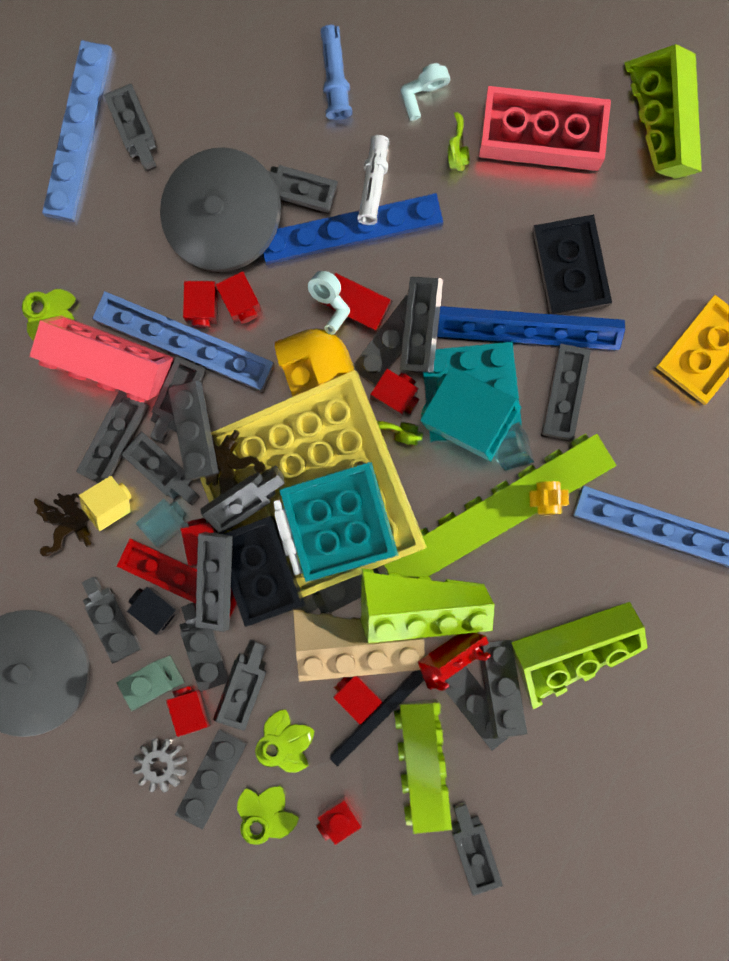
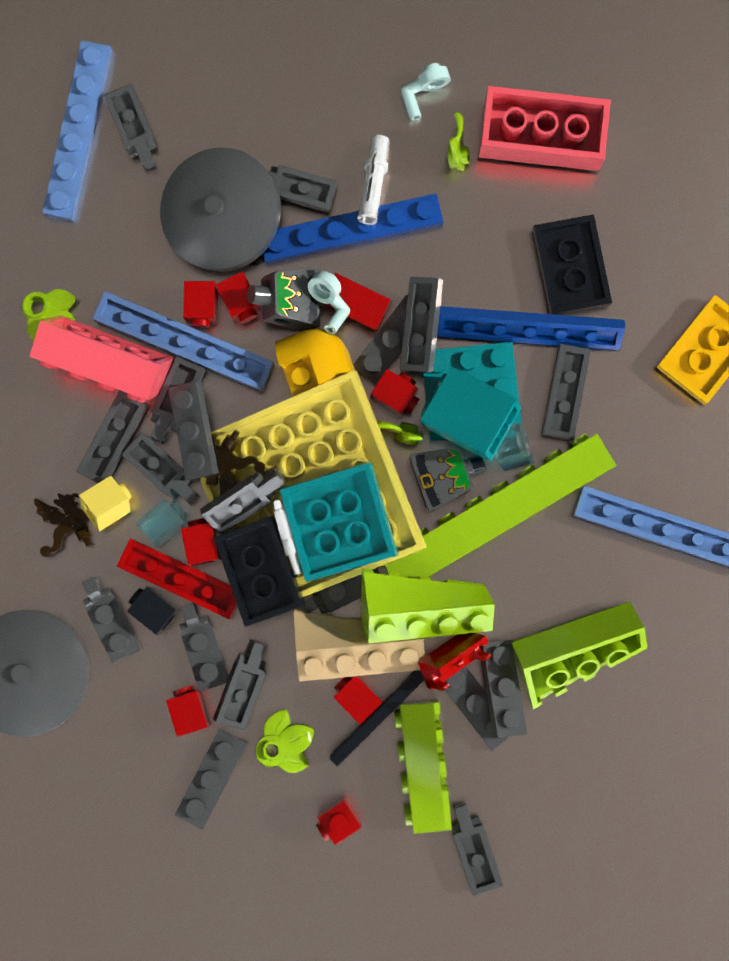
(150, 682): sand green torso -> none
(155, 775): light grey gear -> none
(213, 581): dark grey plate -> none
(267, 811): lime plate -> none
(287, 299): none -> dark grey torso
(336, 84): medium blue pin -> none
(444, 475): none -> torso
(549, 498): yellow gear -> none
(669, 108): lime wedge -> none

